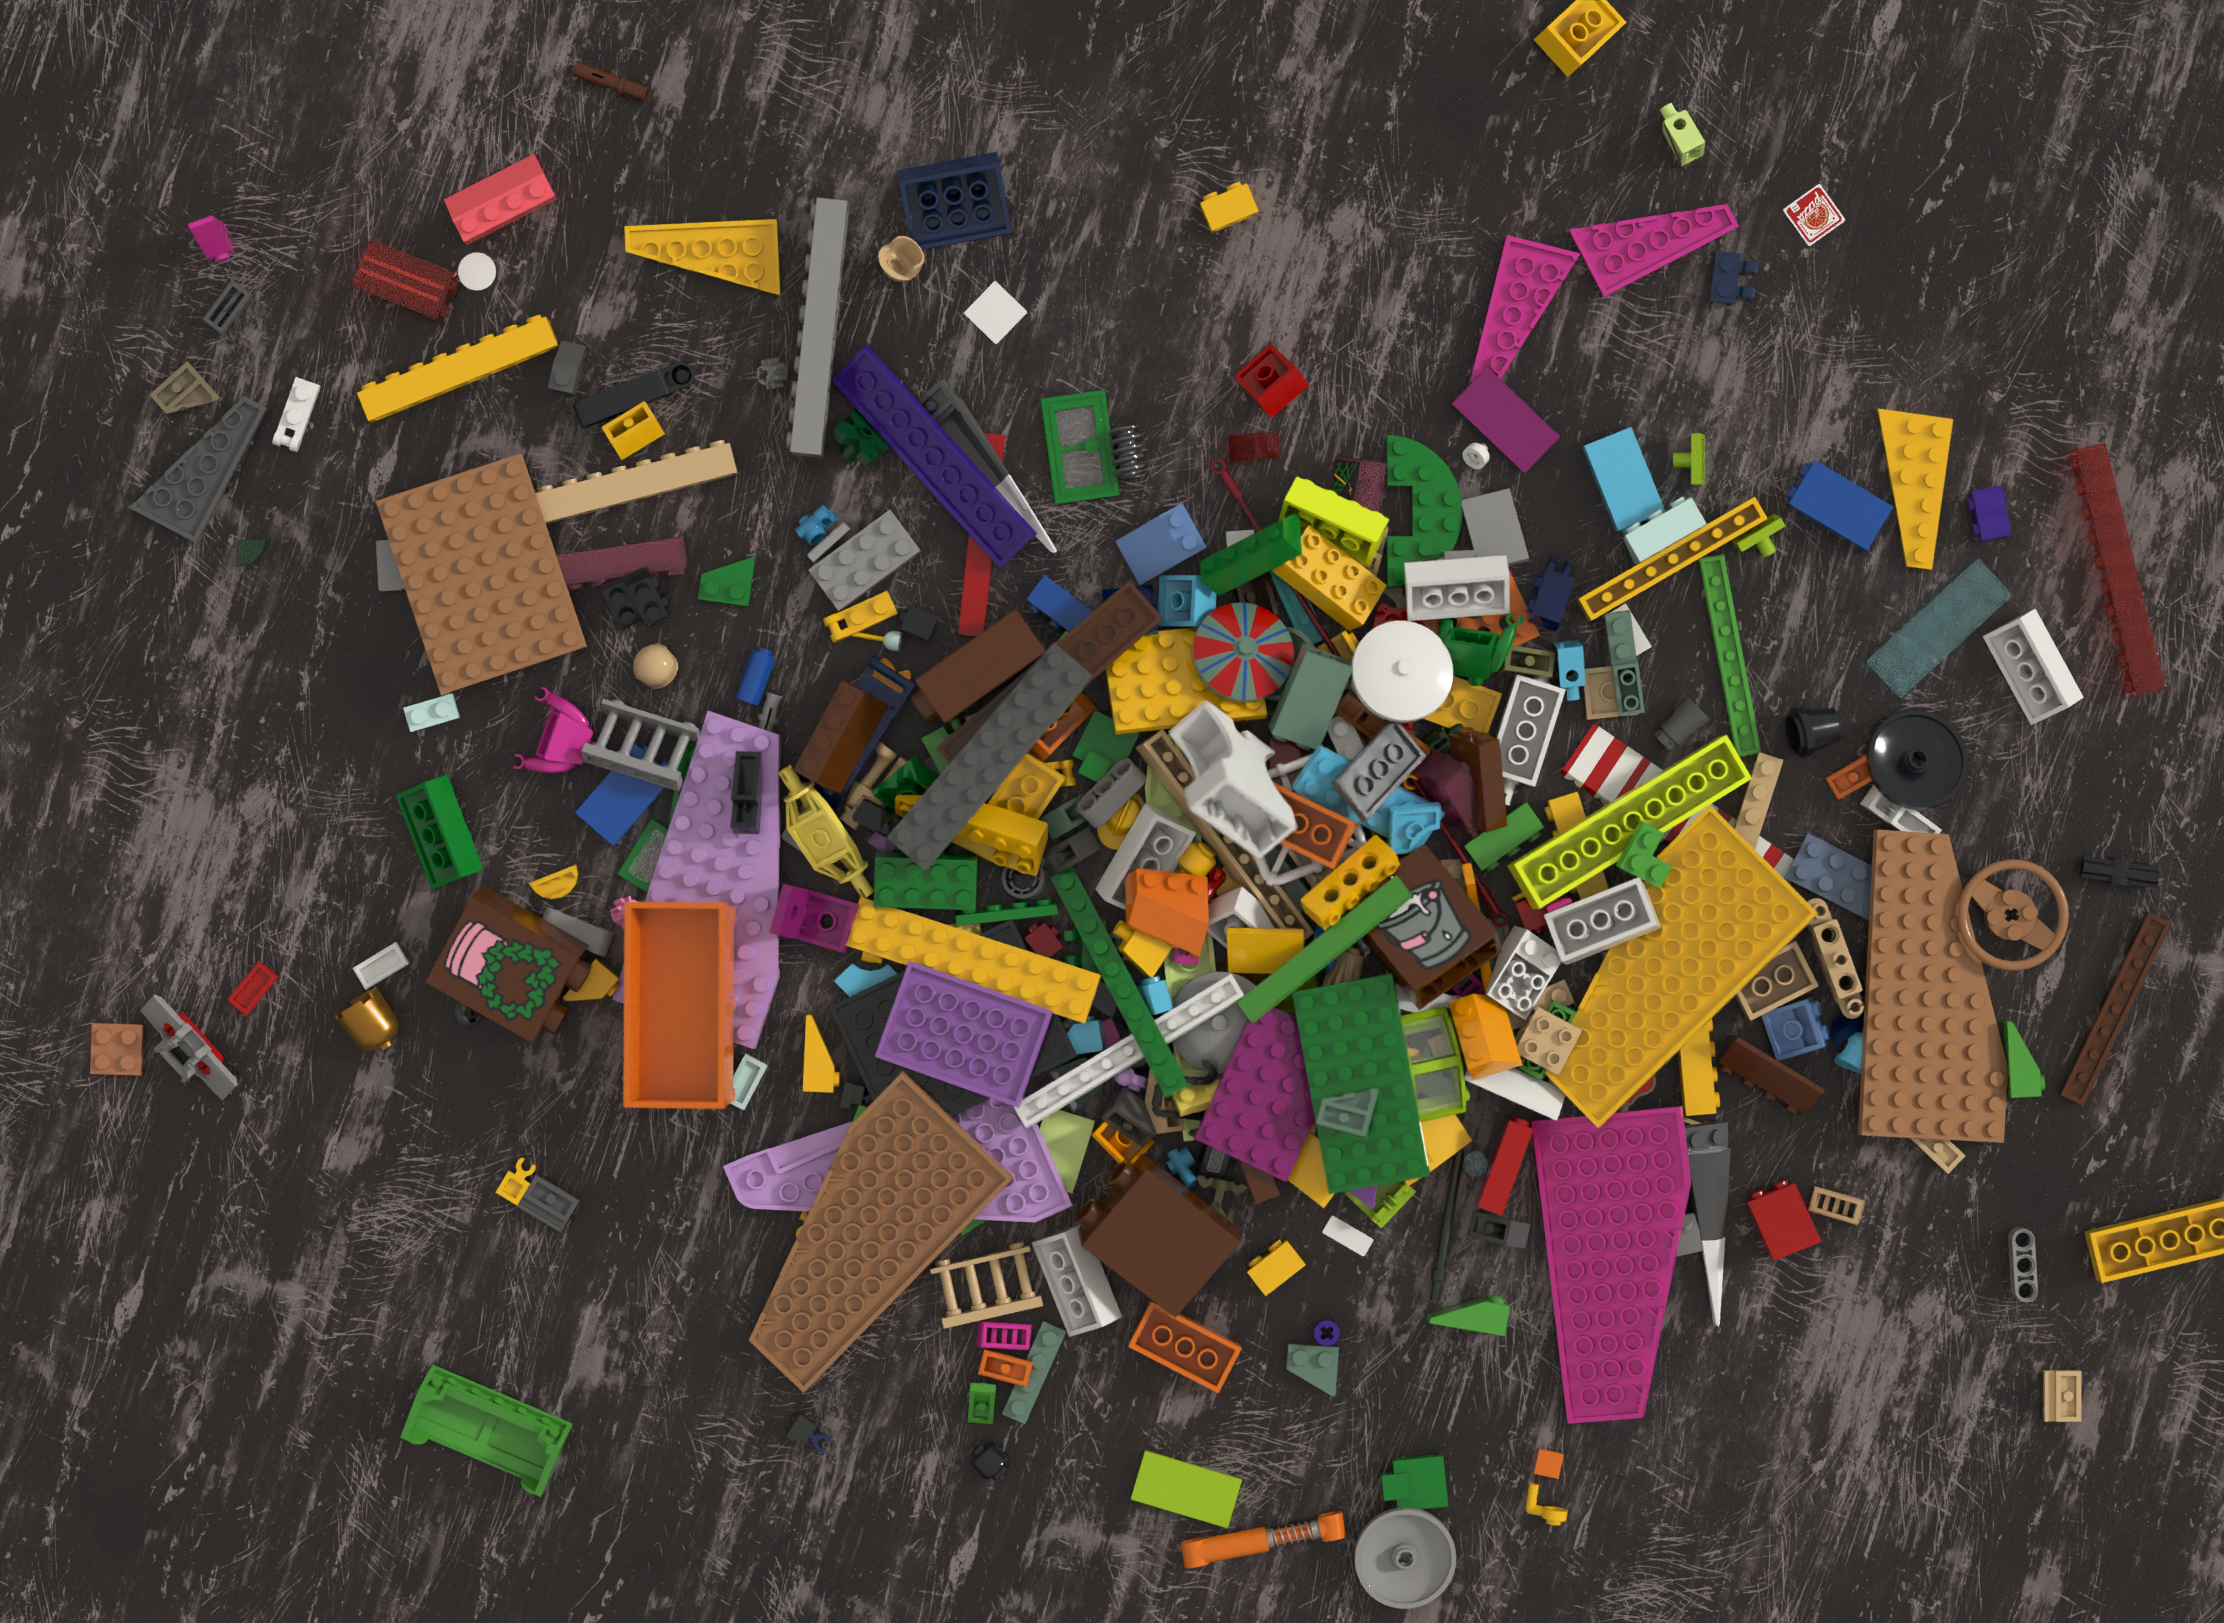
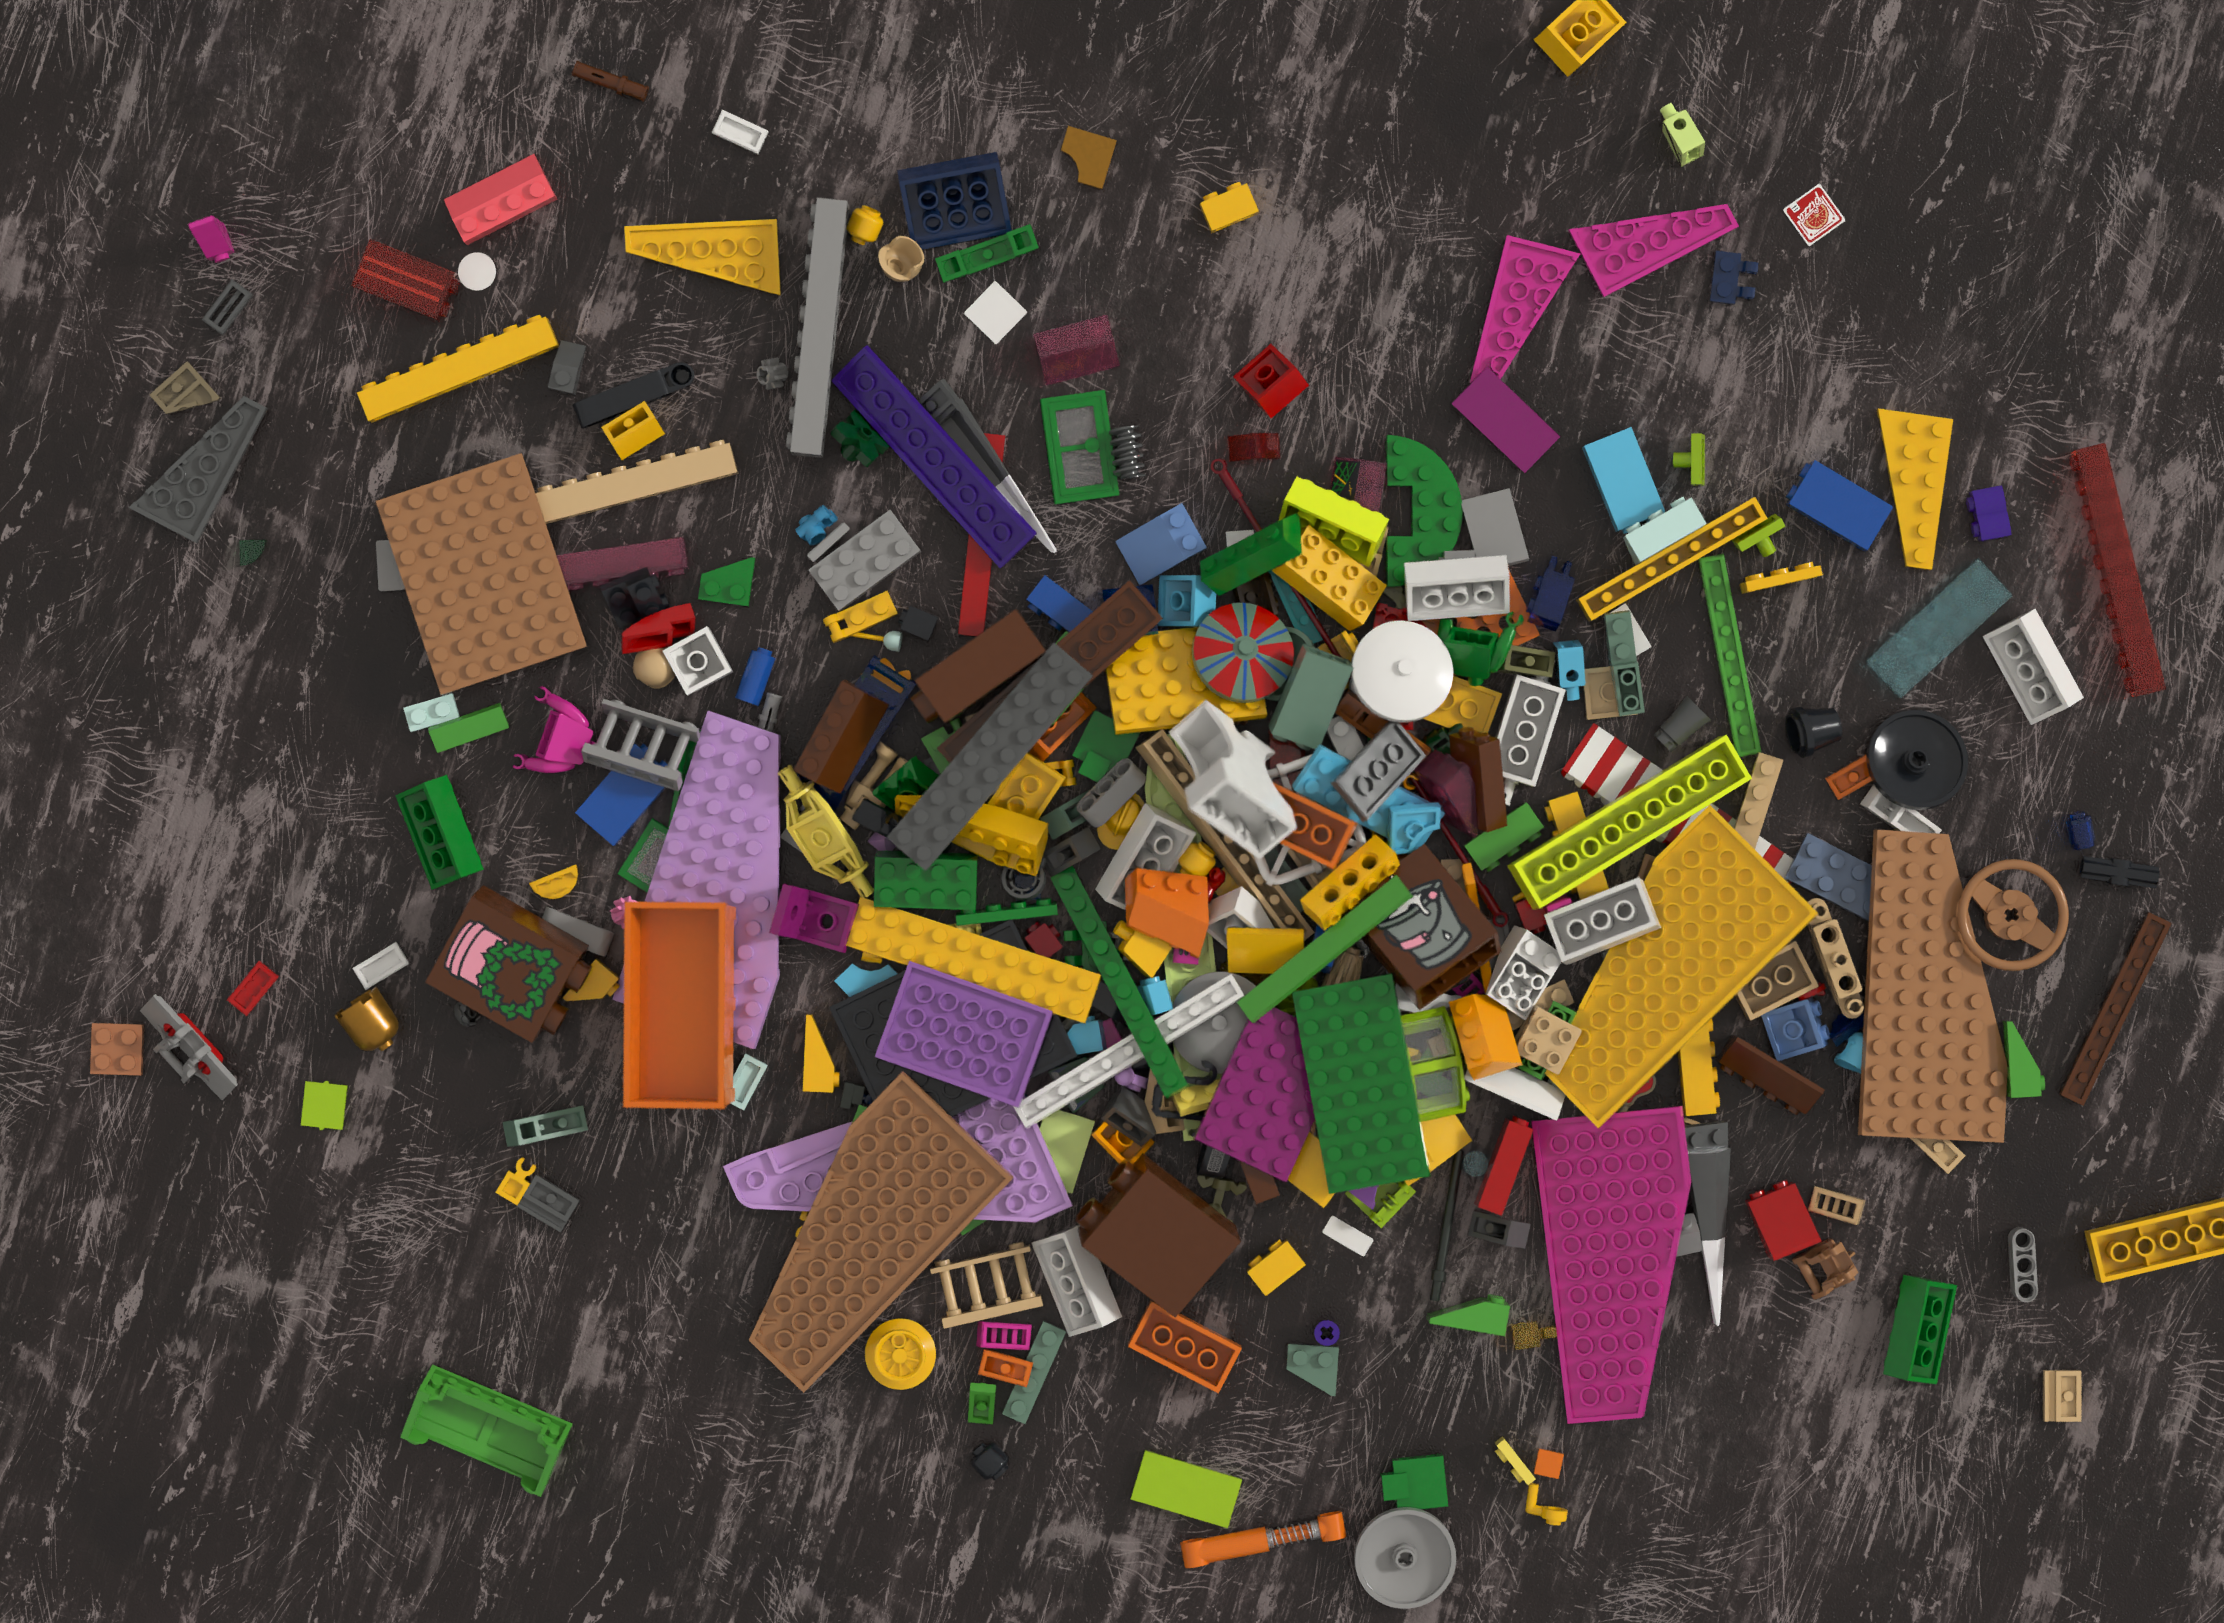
(296, 413): white plate -> none
(324, 1105): none -> lime piece
(468, 727): none -> bright green tile
(545, 1126): none -> sand green slope
(659, 629): none -> red slope
(697, 661): none -> white slope
(740, 132): none -> white tile
(747, 793): black slope -> none
(804, 1429): pearl dark grey piece -> none
(864, 225): none -> yellow head
(900, 1354): none -> yellow wheel
(987, 254): none -> green slope
(1076, 350): none -> clear pink slope
(1090, 153): none -> pearl gold tile
(1180, 1163): dark azure plate -> none
(1348, 1112): sand green wing -> none
(1476, 455): white tile -> none
(1519, 1471): none -> light yellow plate
(1528, 1334): none -> clear yellow plate
(1638, 856): bright green plate -> none
(1780, 577): none -> yellow plate
(1819, 991): none -> red piece
(1834, 1261): none -> medium nougat piece
(1919, 1329): none -> green slope
(2080, 830): none -> clear blue brick

